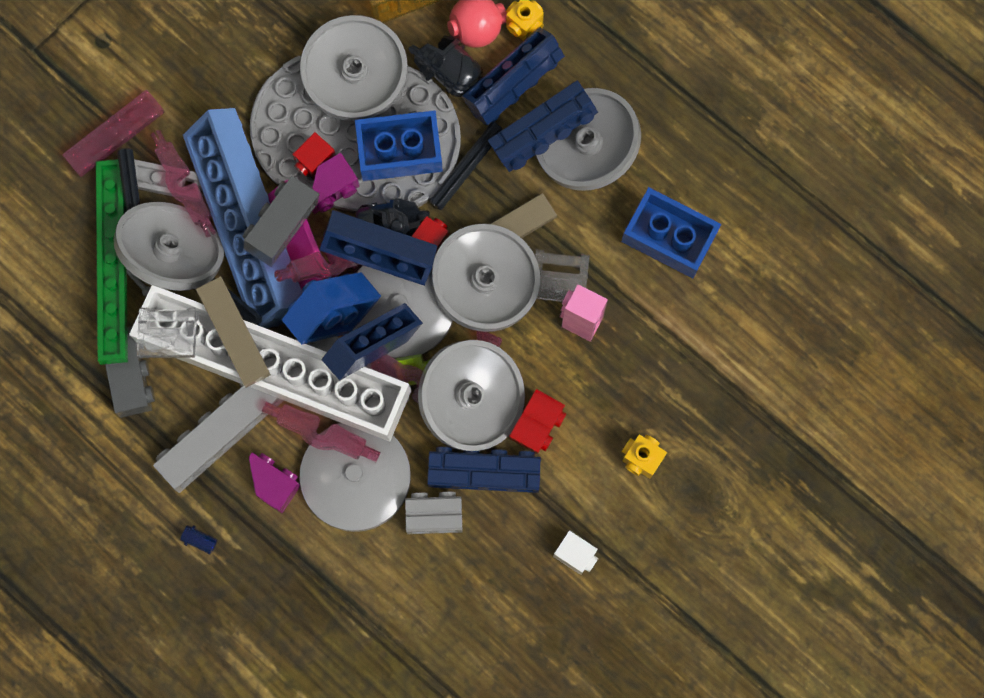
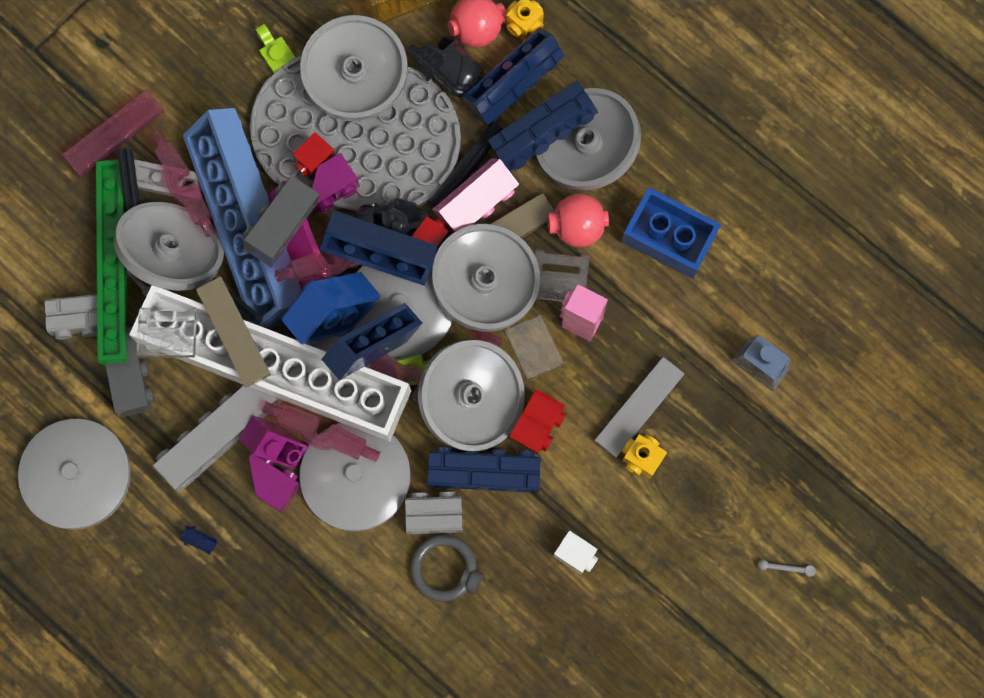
(71, 316): none -> light grey brick
(74, 474): none -> light grey dish
(272, 442): none -> magenta slope
(275, 52): none -> lime plate
(398, 145): blue brick -> none
(470, 579): none -> dark grey piece
(476, 196): none -> brick
(533, 347): none -> clear plate
(578, 220): none -> coral brick
(639, 407): none -> light grey tile
(762, 361): none -> sand blue torso
(808, 571): none -> light grey hinge

